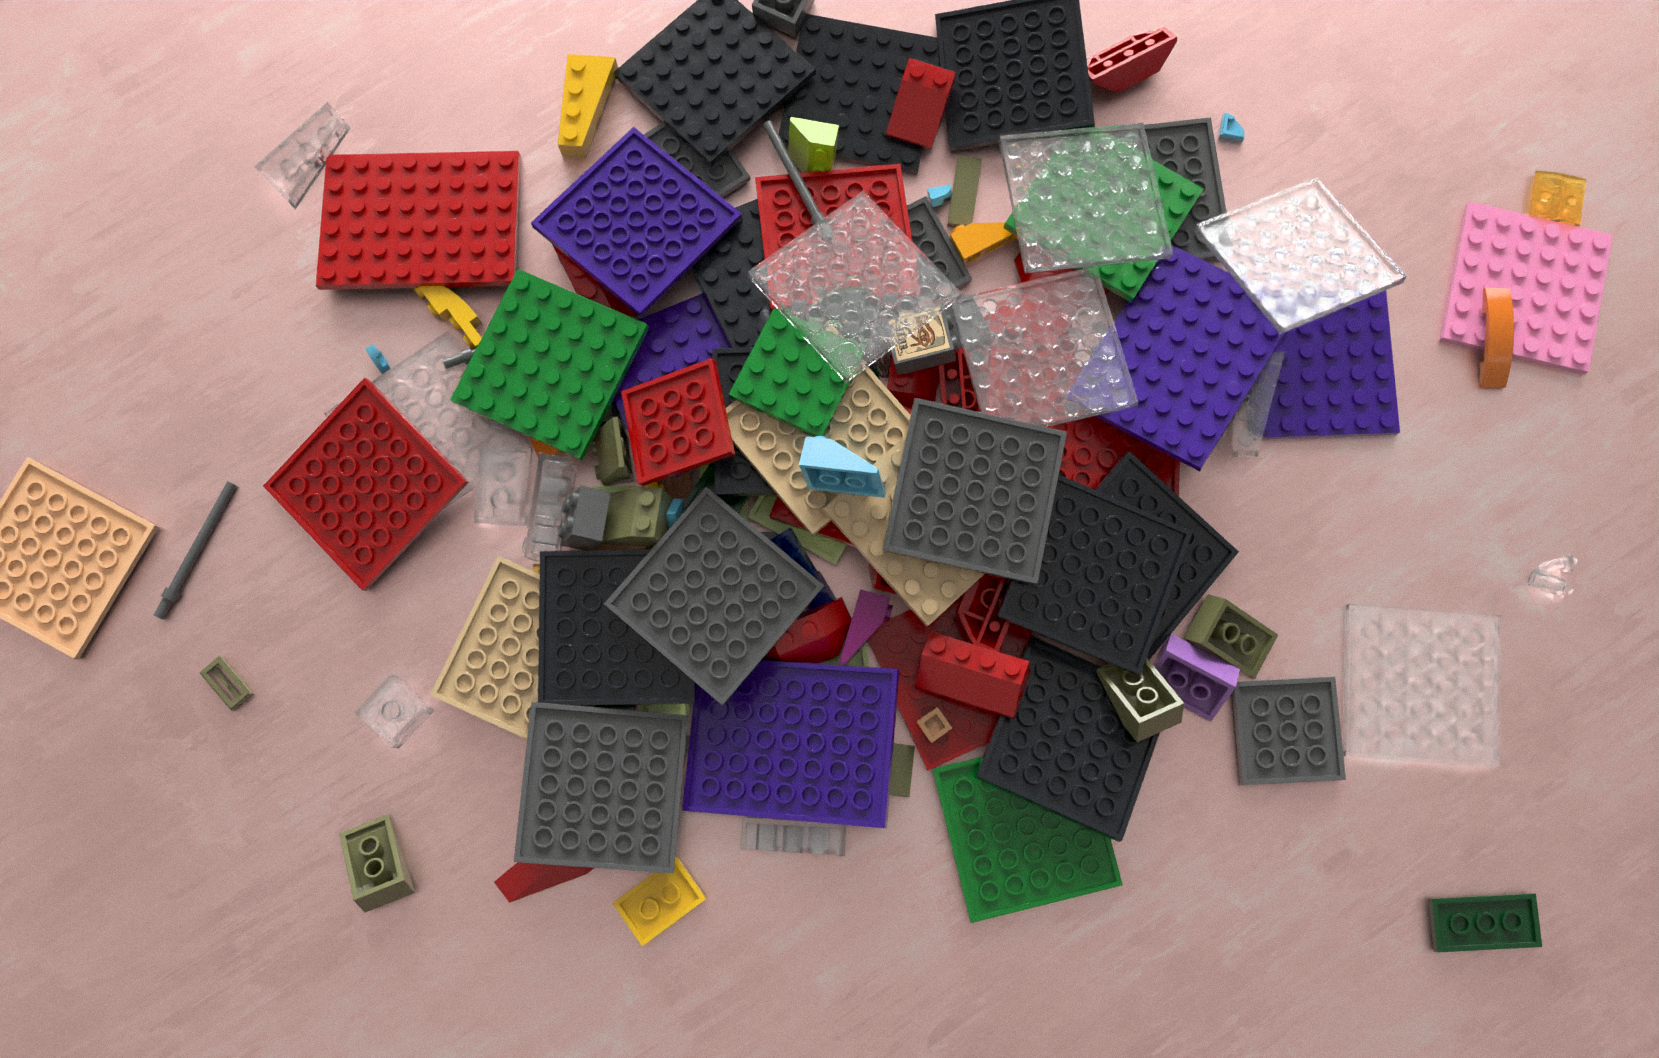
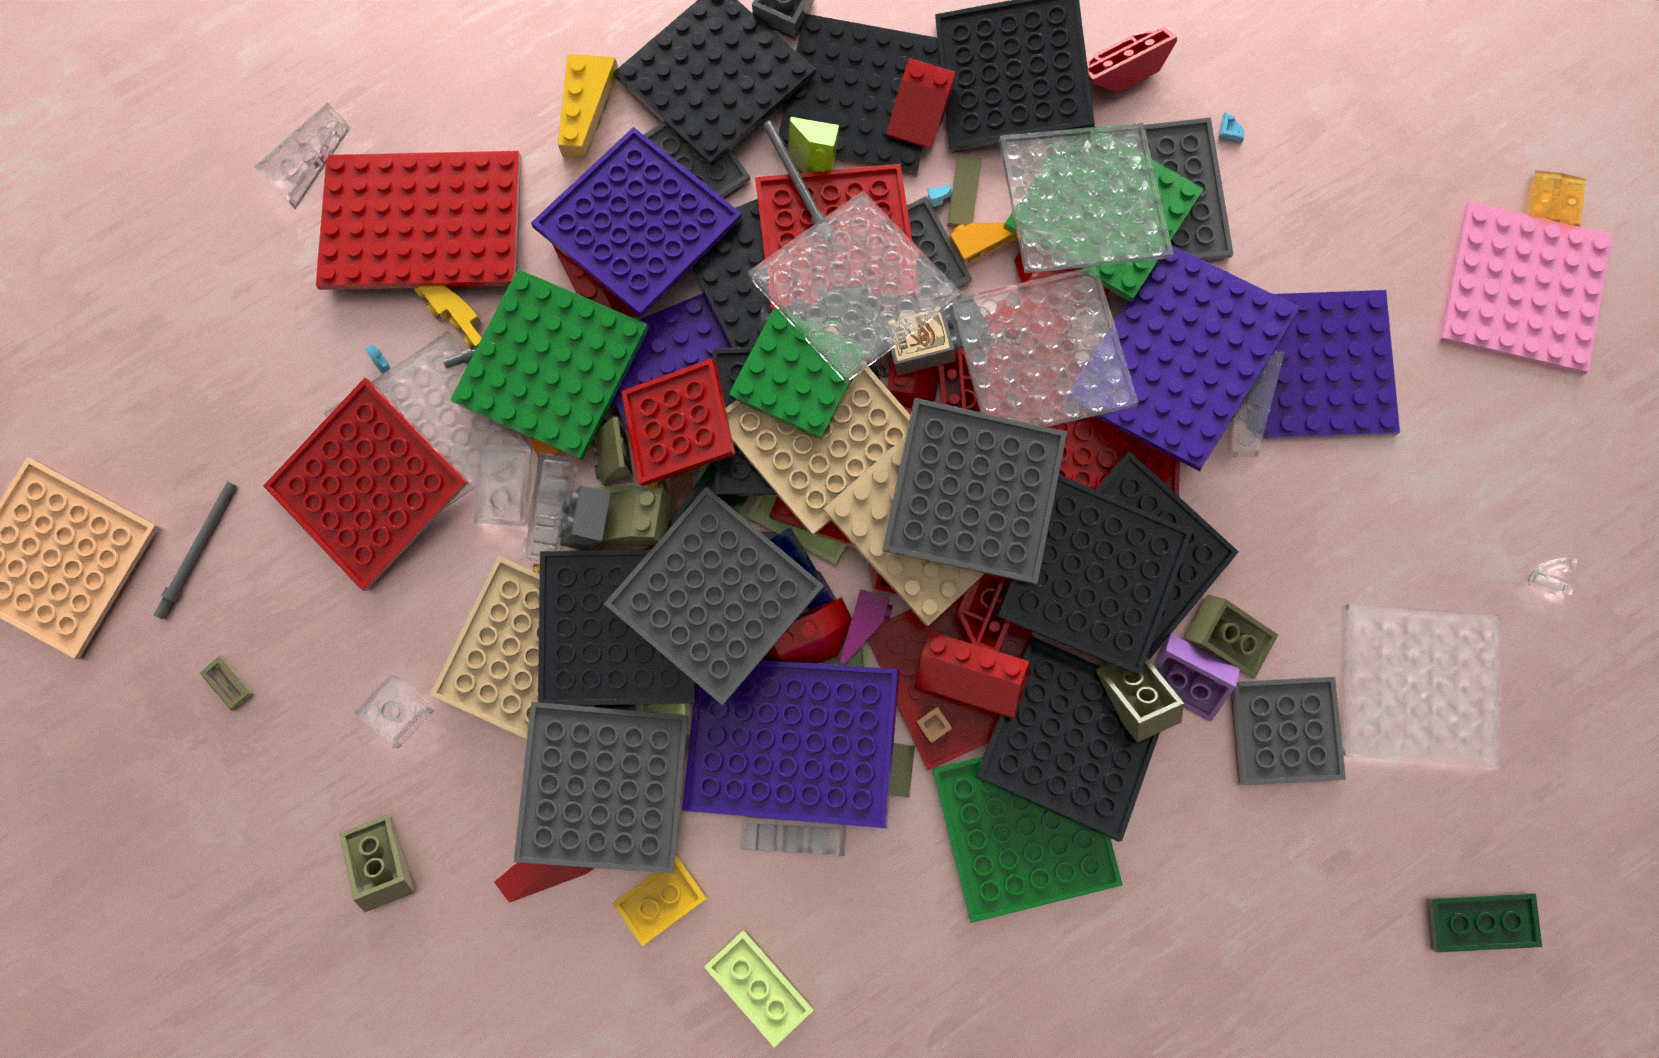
(674, 512): medium azure tile -> none
(759, 988): none -> yellowish green plate
(836, 469): medium azure slope -> none
(1299, 254): clear plate -> none
(1498, 337): orange slope -> none

